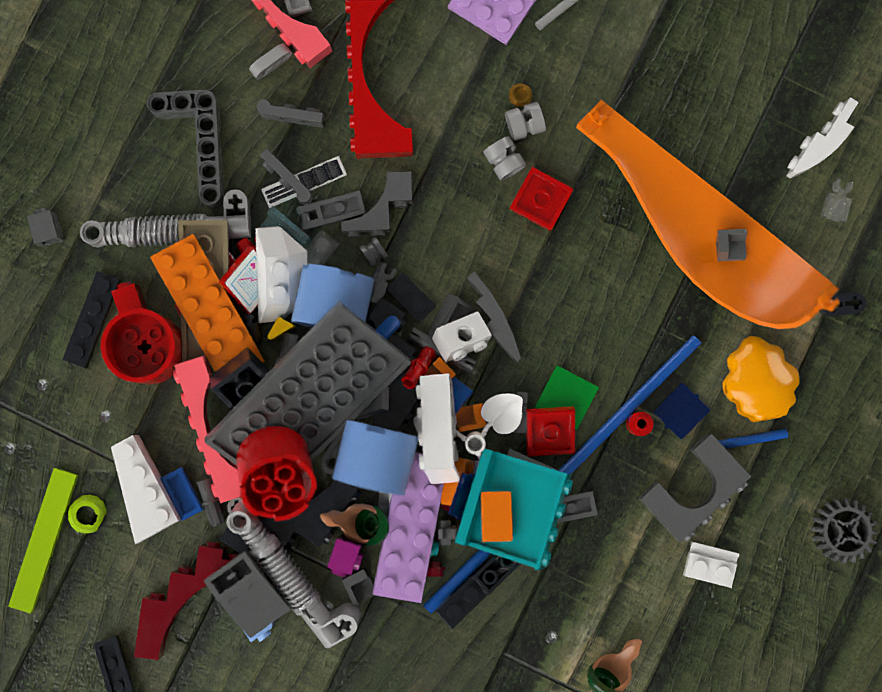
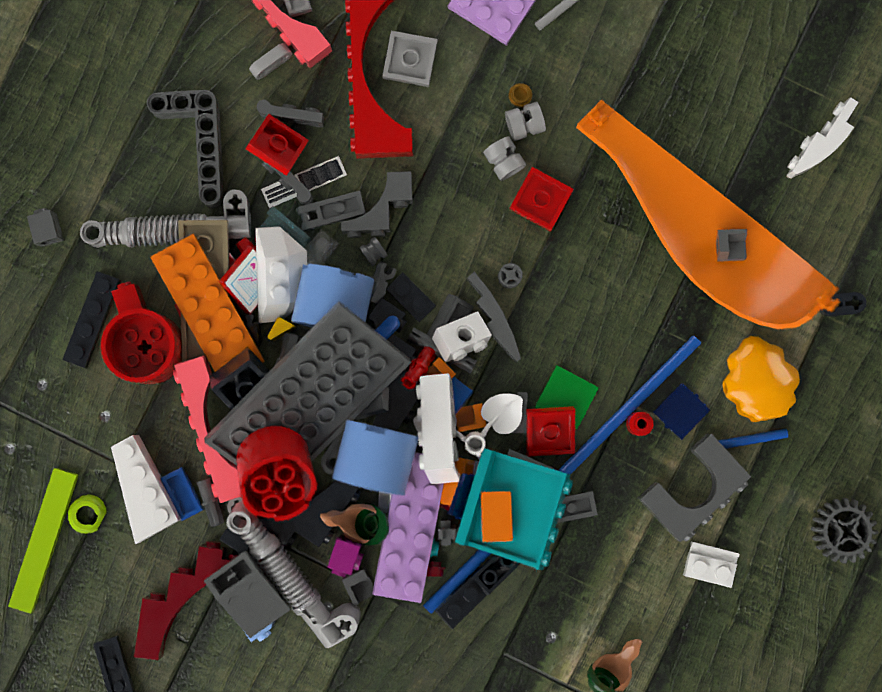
(277, 144): none -> red plate
(410, 58): none -> light grey plate
(512, 275): none -> dark grey wheel
(837, 204): clear plate -> none

